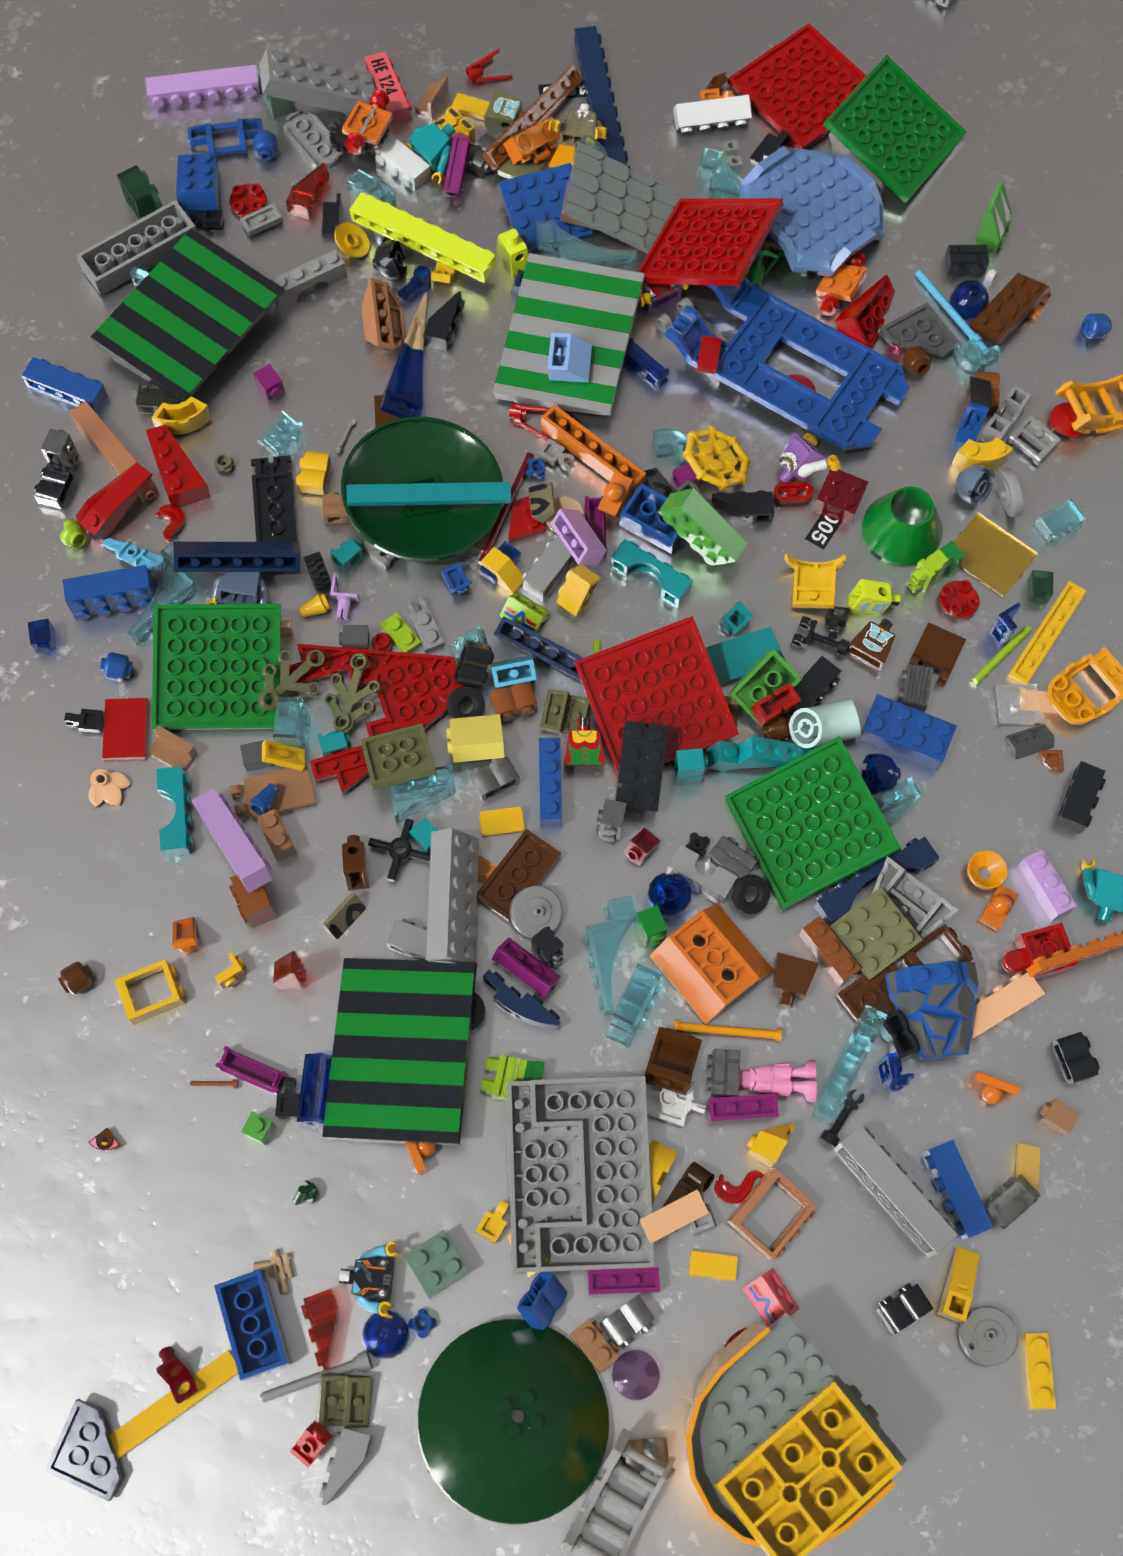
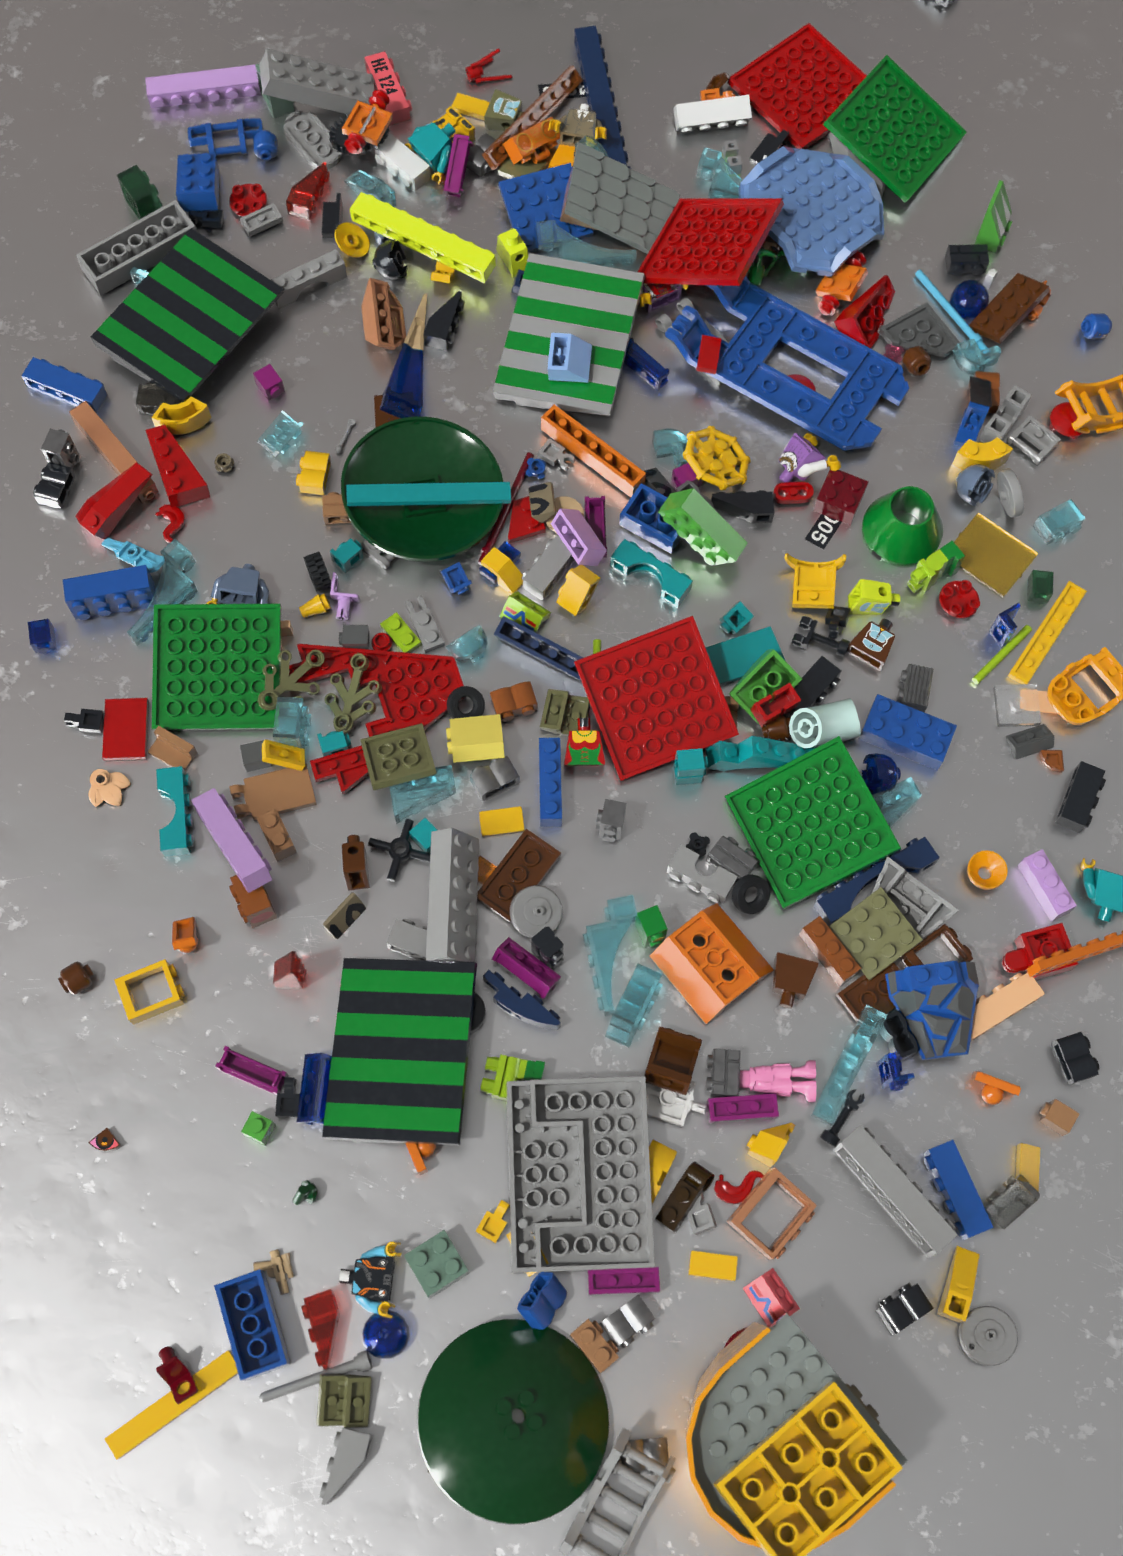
(73, 534): lime animal -> none
(86, 1453): plate -> none
(116, 666): blue head -> none
(230, 976): yellow bracket -> none
(234, 1083): dark orange piece -> none
(236, 556): dark blue brick -> none
(264, 799): blue cone -> none
(274, 500): black hinge -> none
(311, 1443): red brick -> none
(416, 283): clear blue pin -> none
(422, 1316): blue plate -> none
(432, 98): medium nougat panel -> none
(473, 664): black brick -> none
(513, 671): medium azure brick -> none
(520, 412): red plant -> none
(615, 494): orange tile -> none
(635, 1375): clear purple dish -> none
(641, 765): black piece -> none
(641, 846): dark red bracket -> none
(670, 893): clear blue cylinder -> none
(673, 1216): light nougat sticker -> none
(728, 1030): light orange bar -> none
(938, 649): reddish brown flag -> none
(998, 907): orange tile -> none
(1039, 1370): yellow plate -> none

